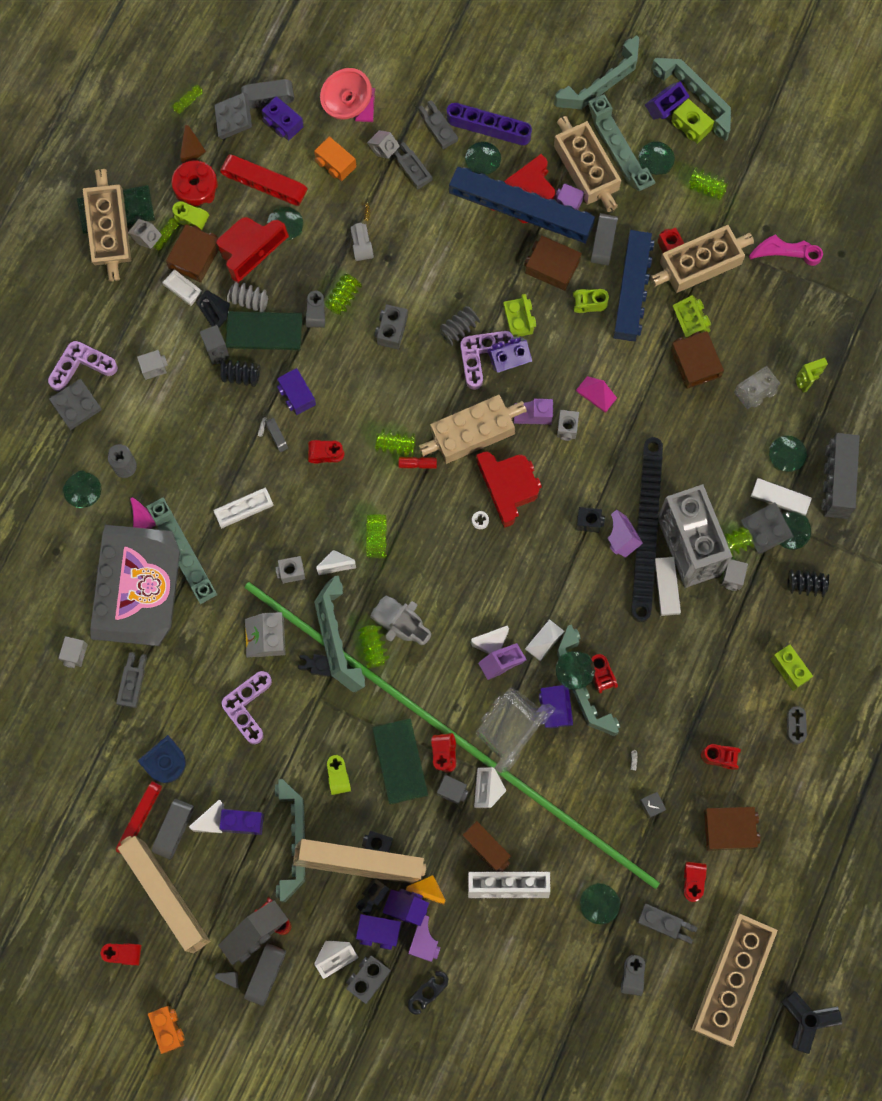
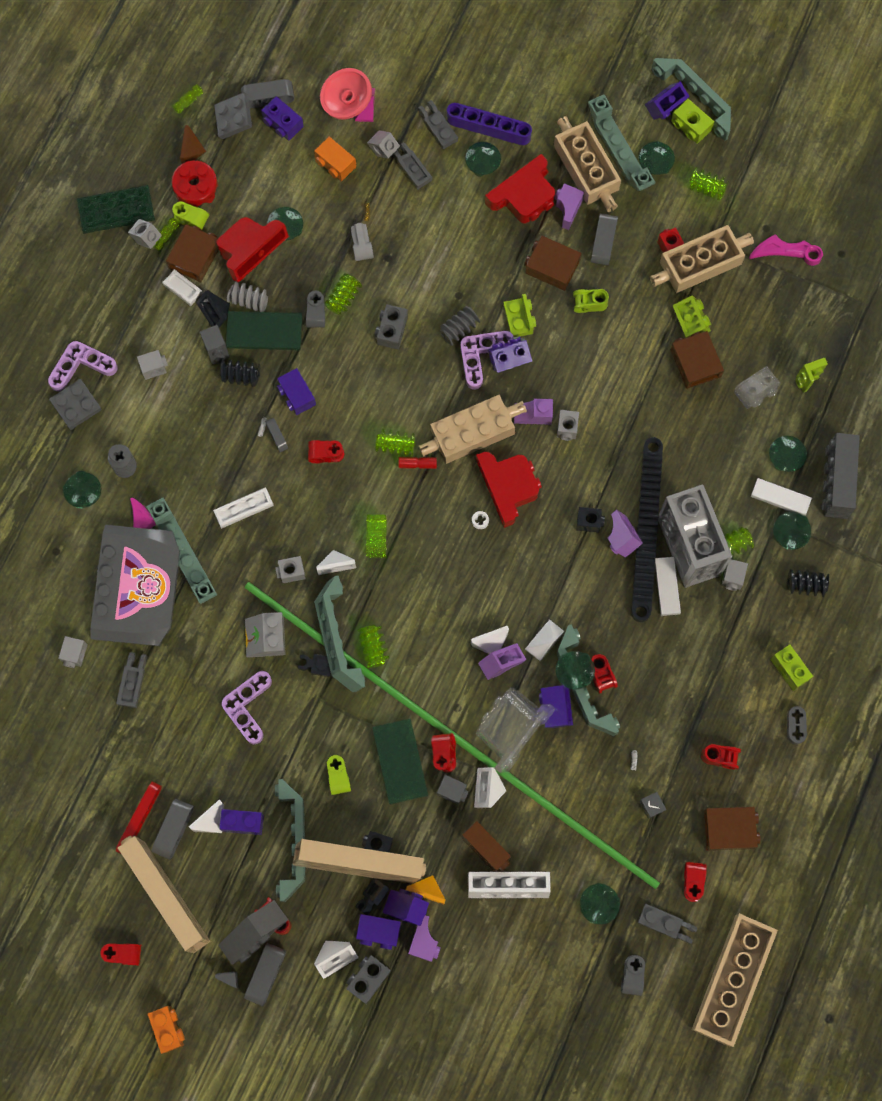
(107, 225): tan brick -> none
(164, 761): dark blue tile -> none
(264, 180): red beam -> none
(400, 621): light grey piece -> none
(437, 990): black piece -> none
(521, 204): dark blue brick -> none
(569, 99): sand green slope -> none
(597, 393): dark pink slope -> none
(632, 286): dark blue brick -> none
(767, 528): dark grey plate -> none
(822, 1018): black piece -> none

